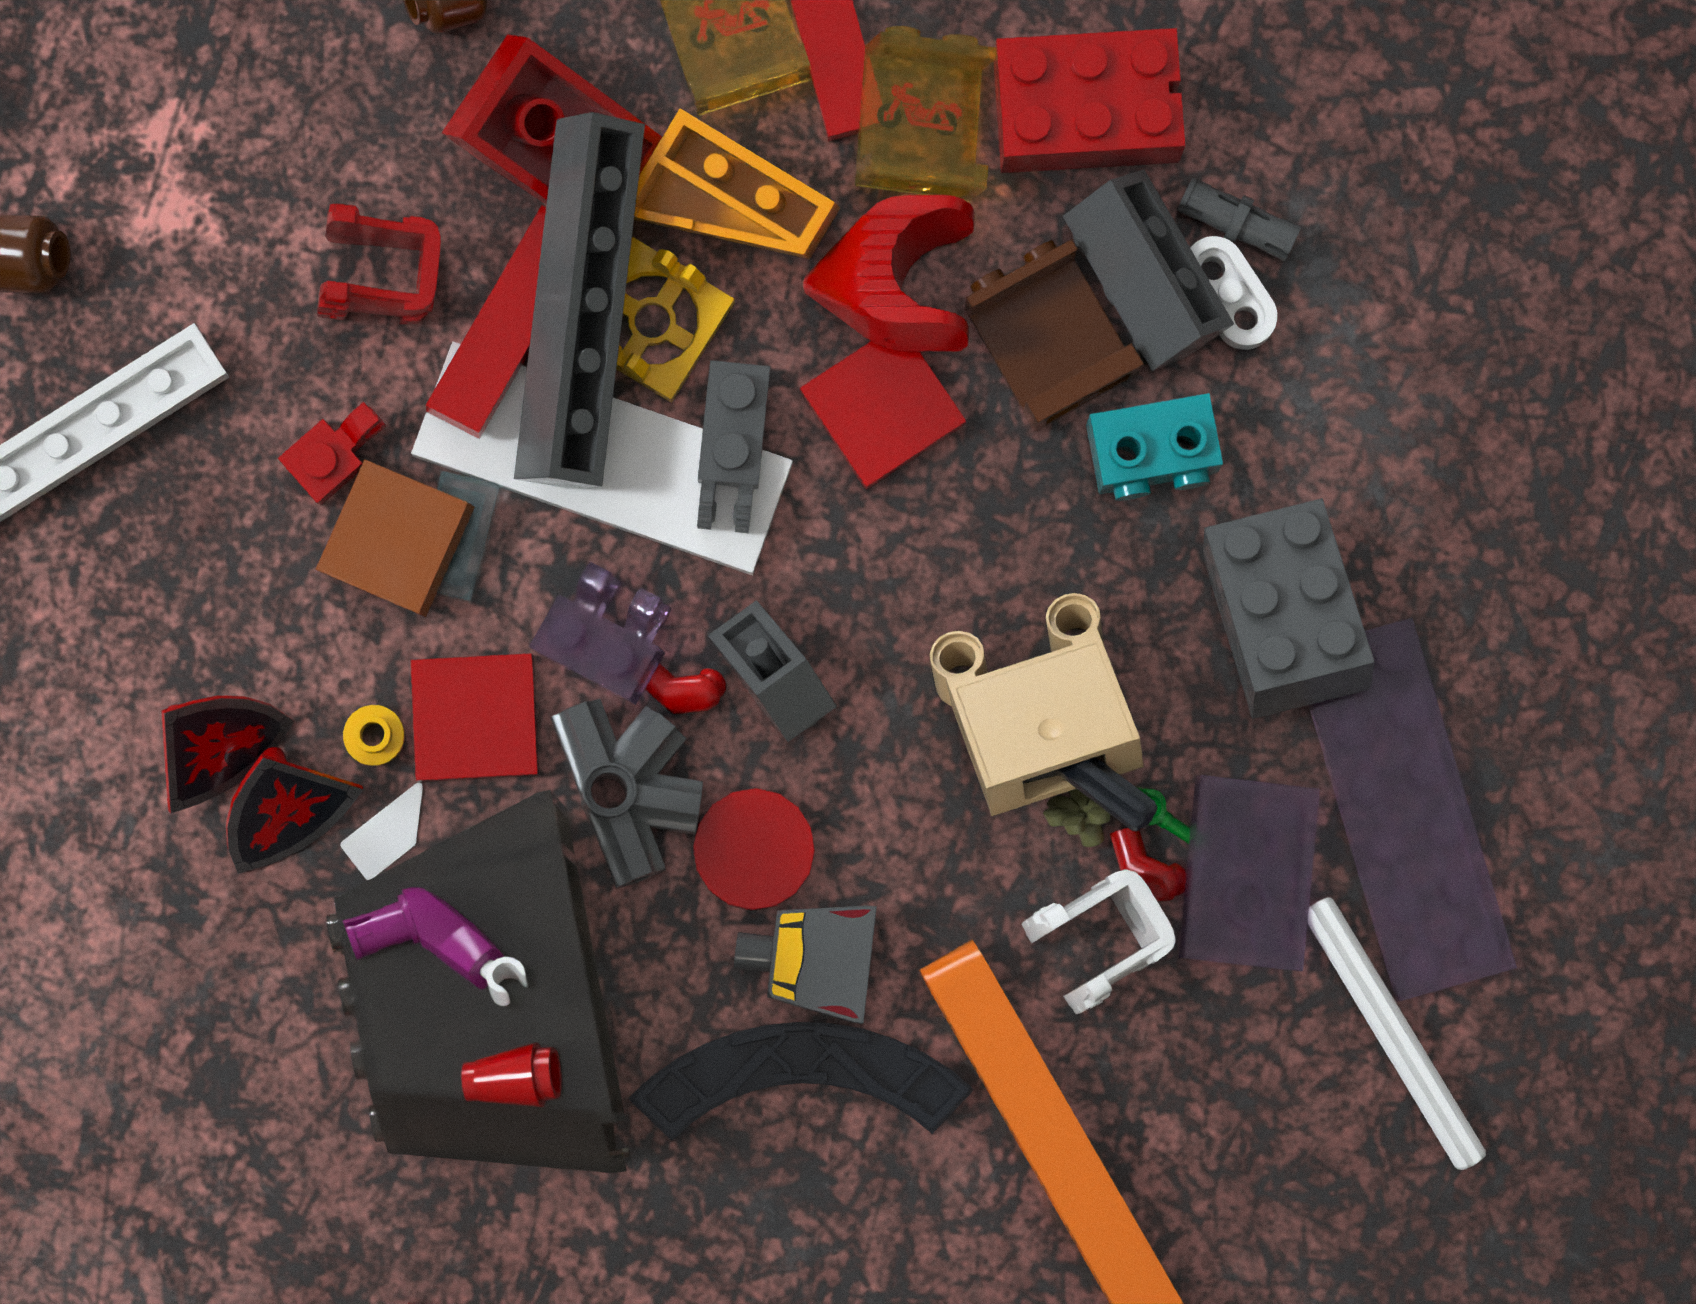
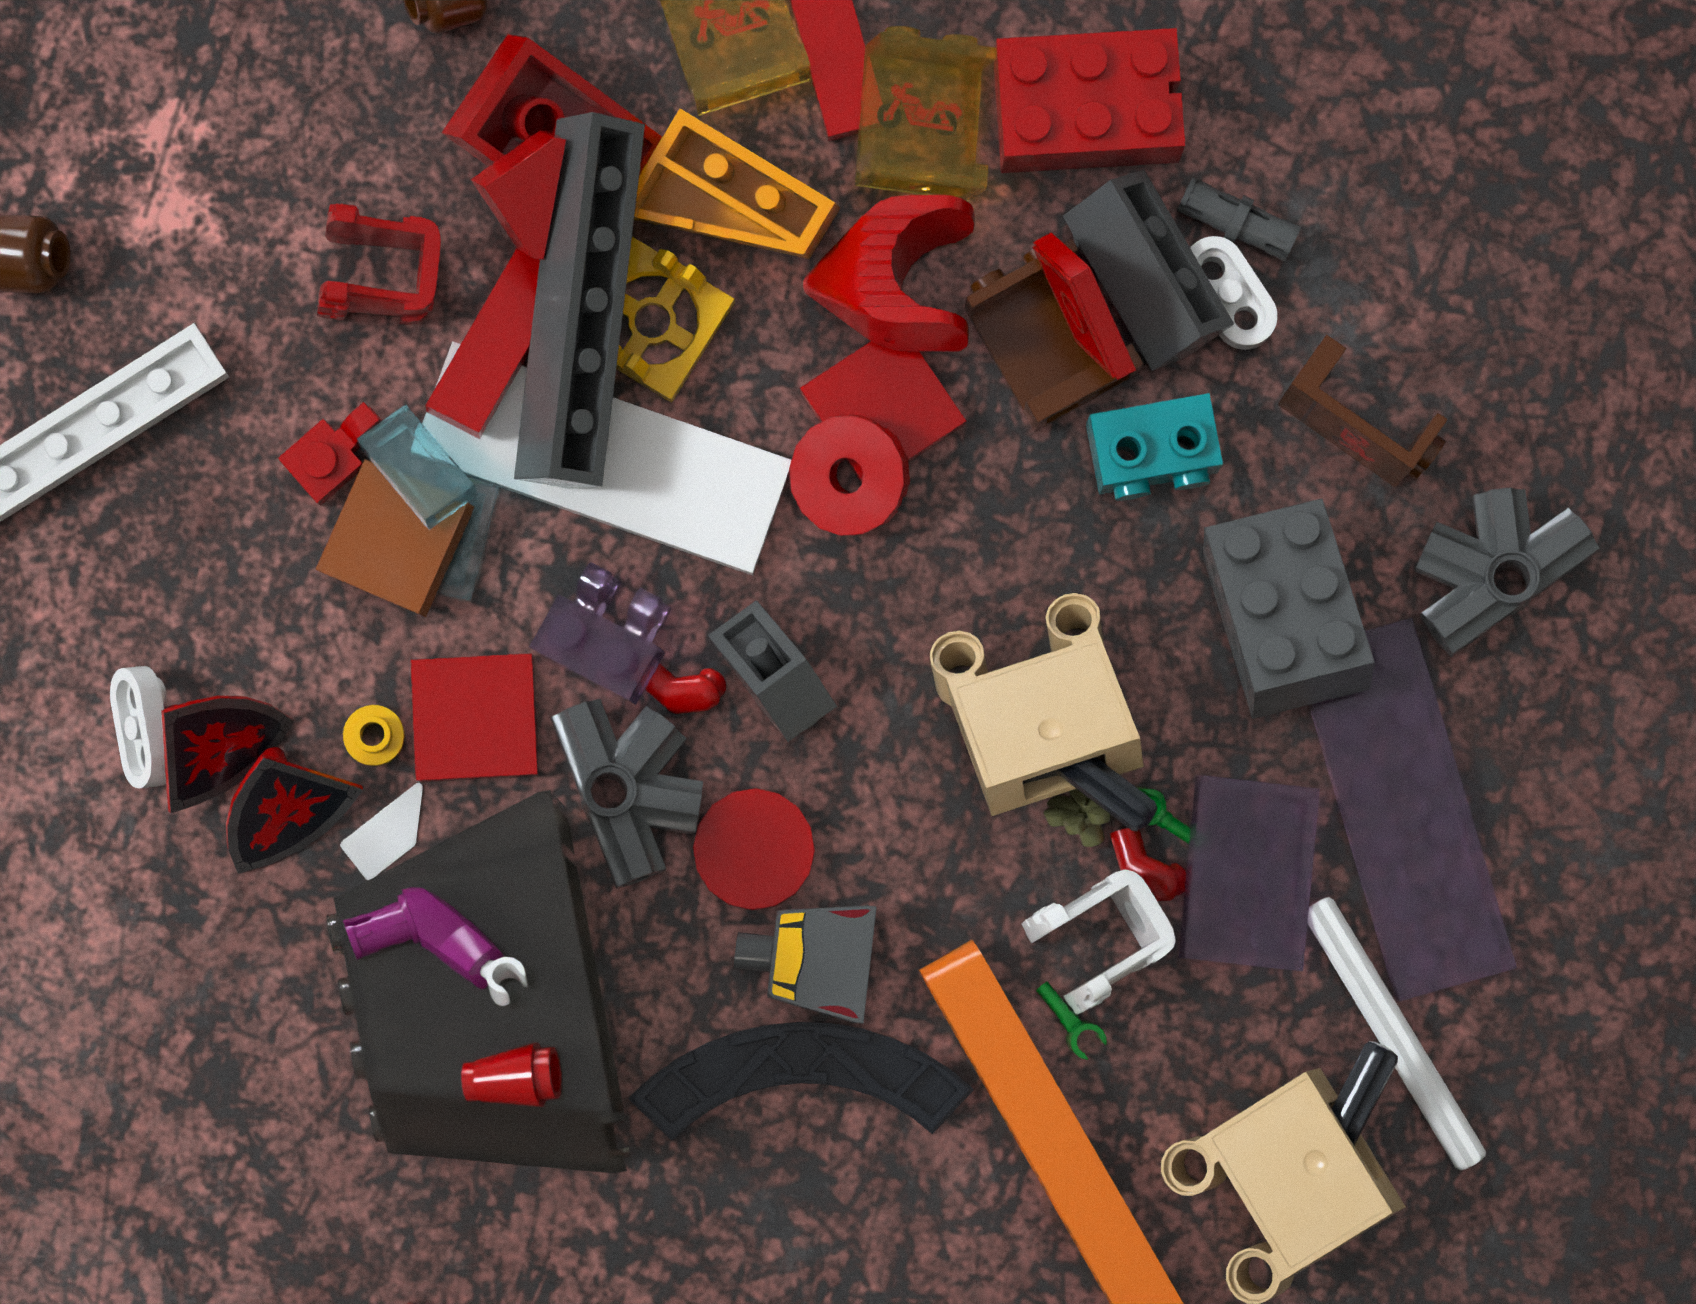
(136, 708): none -> white plate
(417, 467): none -> clear light blue tile
(523, 190): none -> red slope
(732, 438): dark grey hinge -> none
(815, 475): none -> red tile
(1069, 1019): none -> green hand
(1083, 306): none -> red tile
(1298, 1170): none -> tan piece
(1350, 431): none -> reddish brown panel
(1501, 544): none -> dark grey piece

